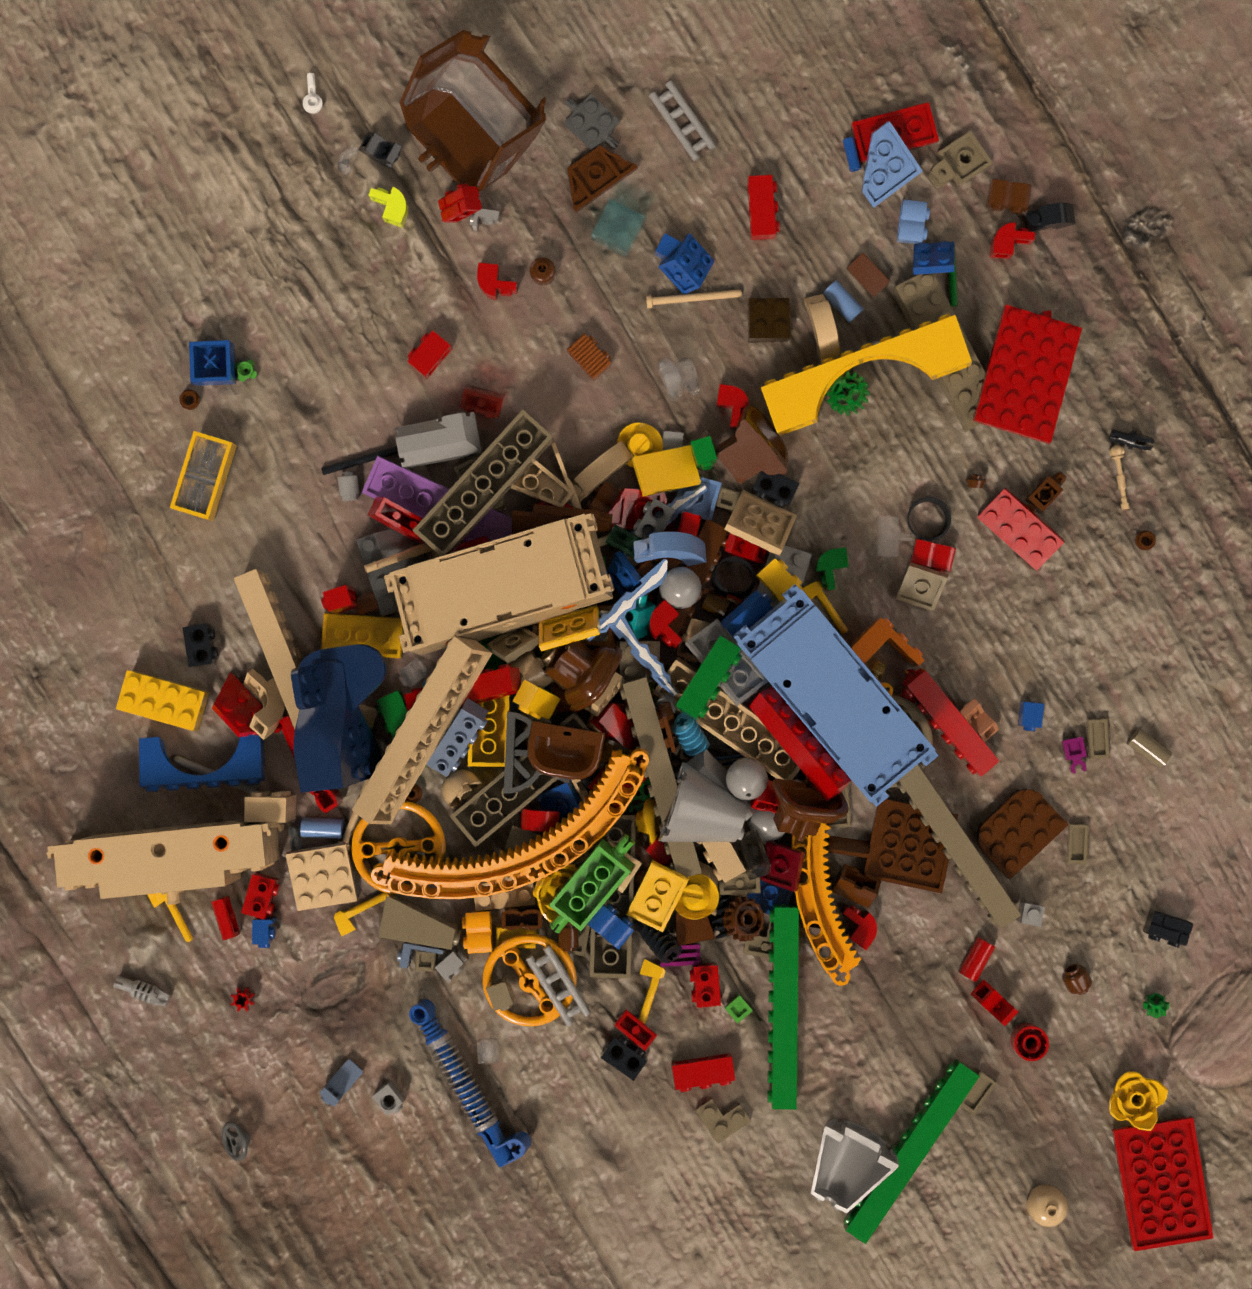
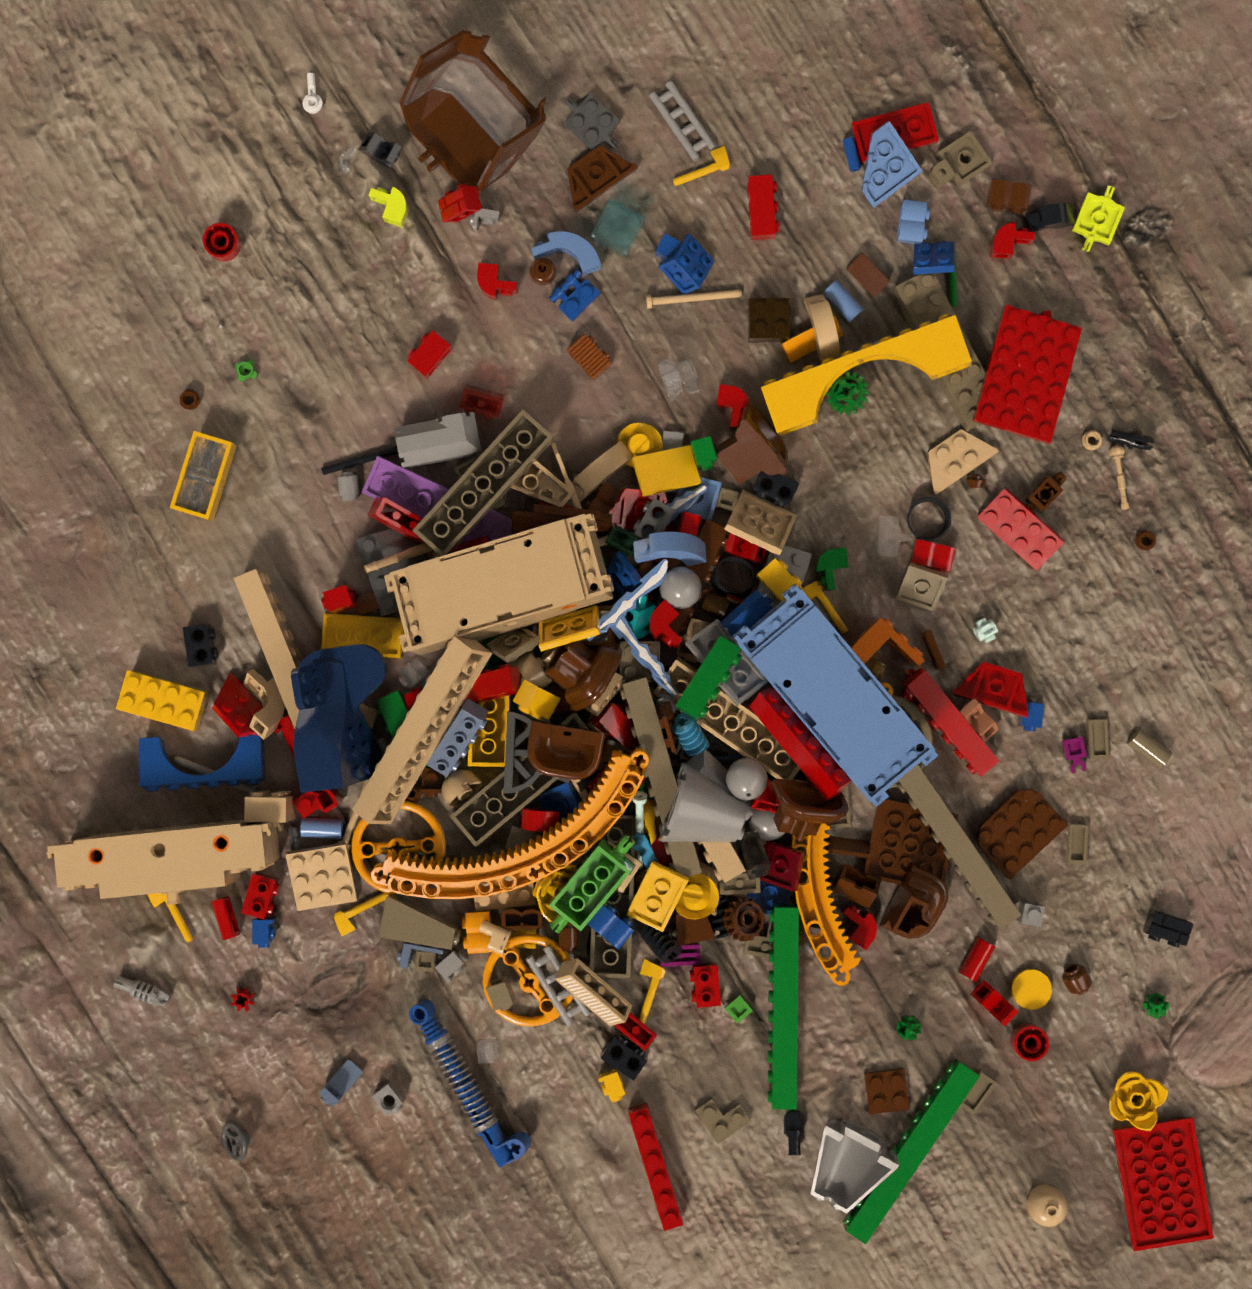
(212, 363): blue brick -> none
(214, 234): none -> red piece
(306, 804): none -> red brick
(431, 782): none -> reddish brown bracket
(498, 935): none -> tan piece
(570, 244): none -> medium blue arch
(578, 300): none -> blue plate
(593, 992): none -> tan brick
(612, 1085): none -> yellow brick
(639, 799): none -> light aqua bar
(643, 846): none -> dark azure piece
(655, 1166): none -> red brick
(703, 1072): red brick -> none
(721, 163): none -> yellow piece
(793, 1130): none -> black arm
(804, 343): none -> light orange slope
(886, 1091): none -> reddish brown plate
(909, 1027): none -> green gear
(916, 904): none -> reddish brown piece
(933, 650): none -> reddish brown tile
(956, 458): none -> tan wing
(985, 630): none -> light aqua gear
(995, 688): none -> red wing
(1031, 989): none -> yellow tile
(1097, 438): none -> tan plate
(1098, 218): none -> neon yellow plate

